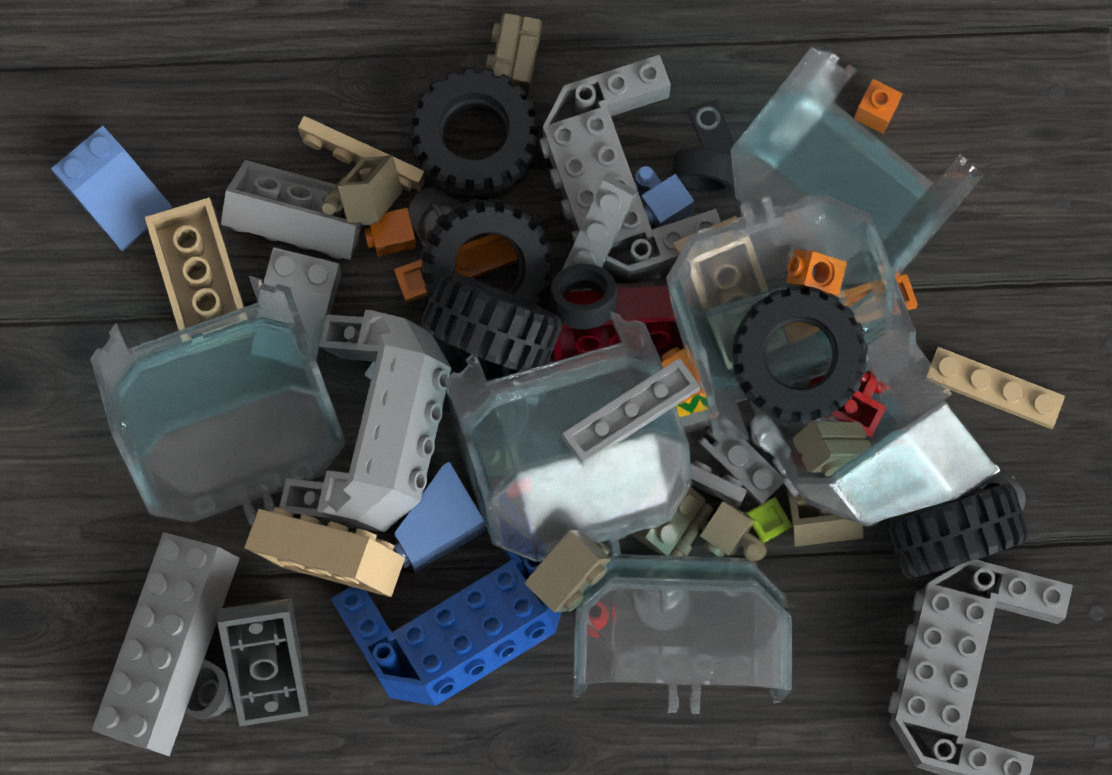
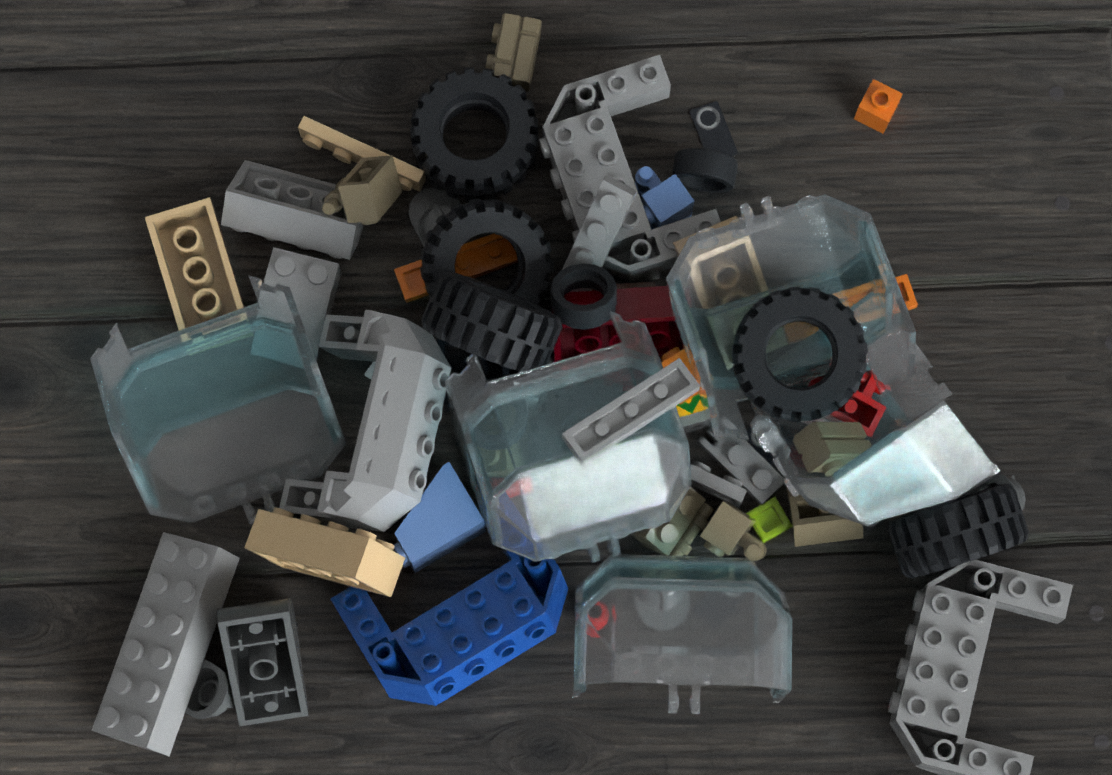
(110, 187): medium blue slope -> none
(391, 233): orange brick -> none
(569, 571): dark tan brick -> none
(815, 148): clear light blue windscreen -> none
(827, 276): orange brick -> none
(996, 388): tan plate -> none

